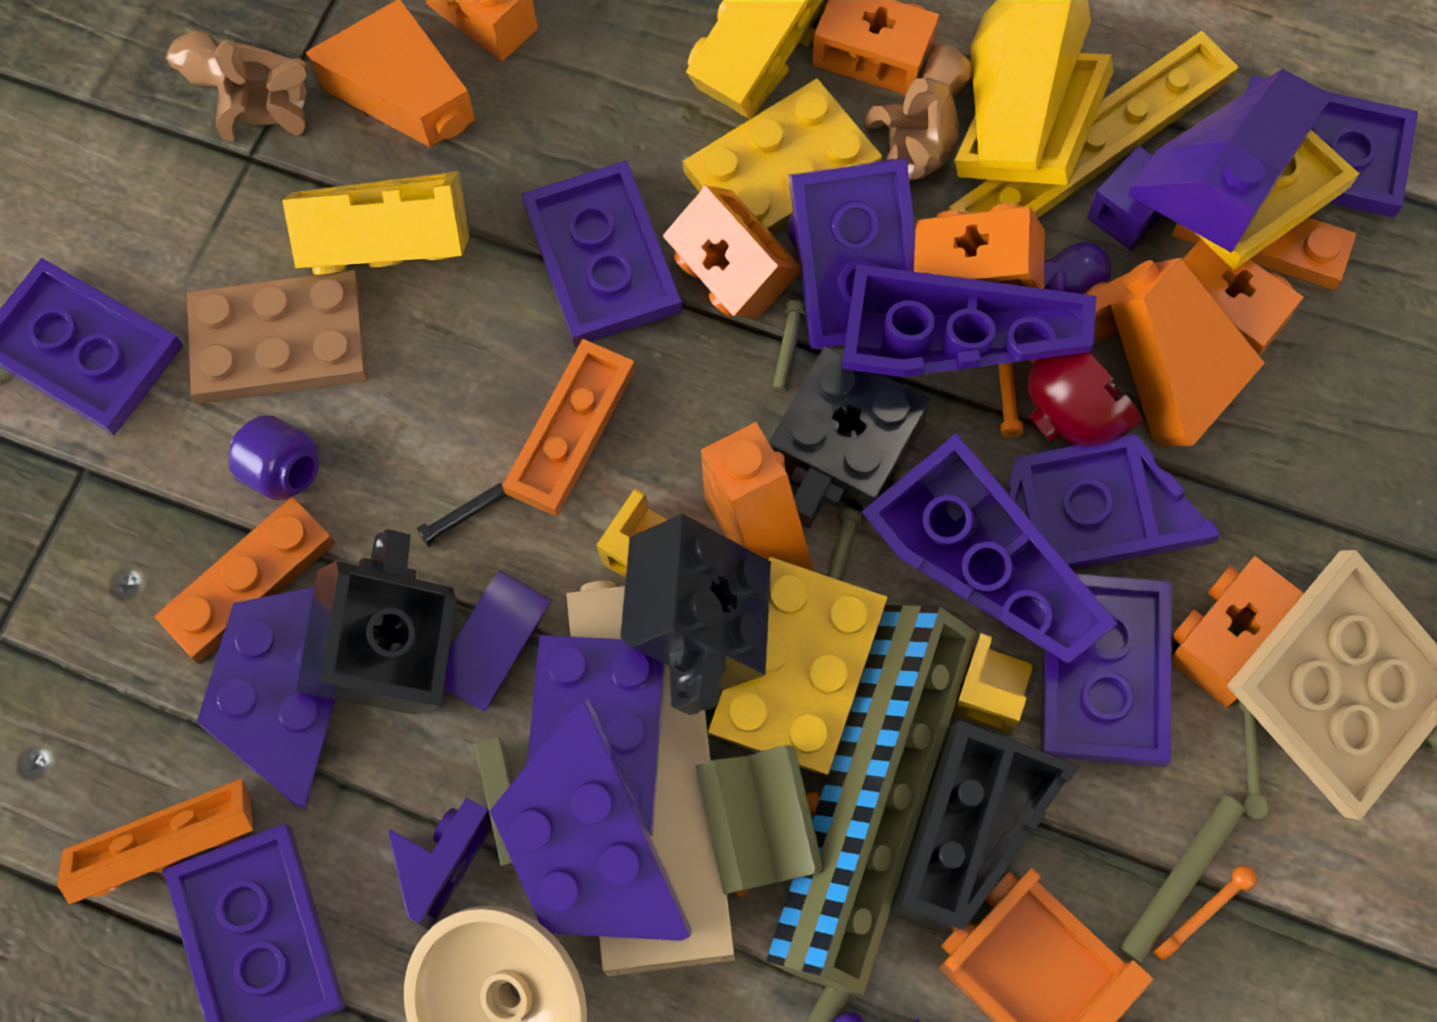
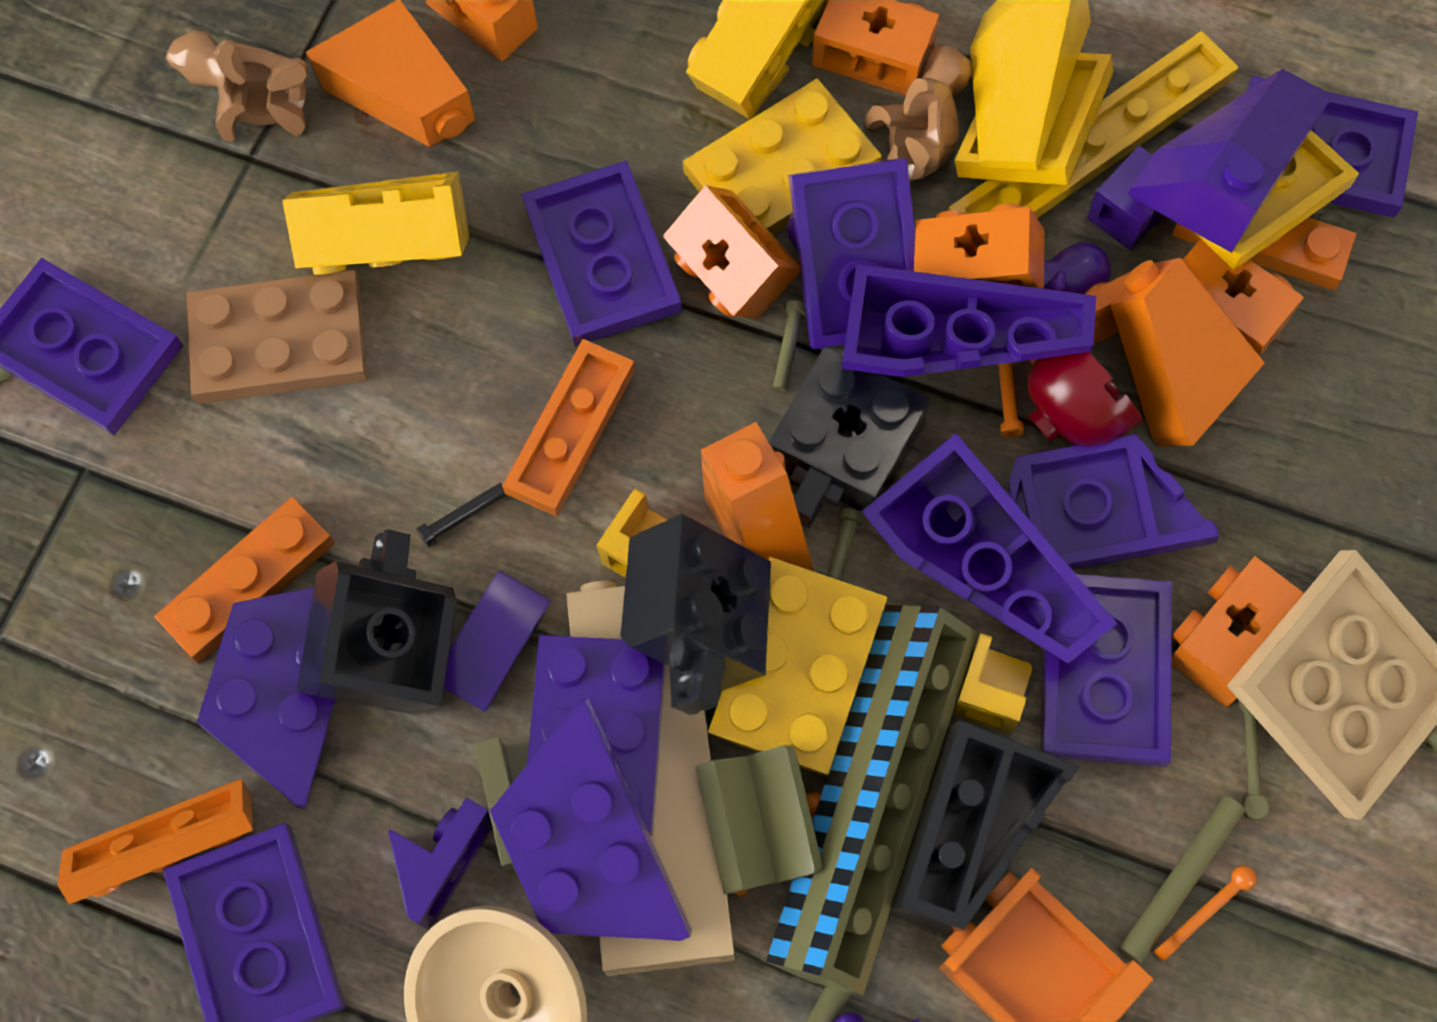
(273, 457): dark purple head -> none

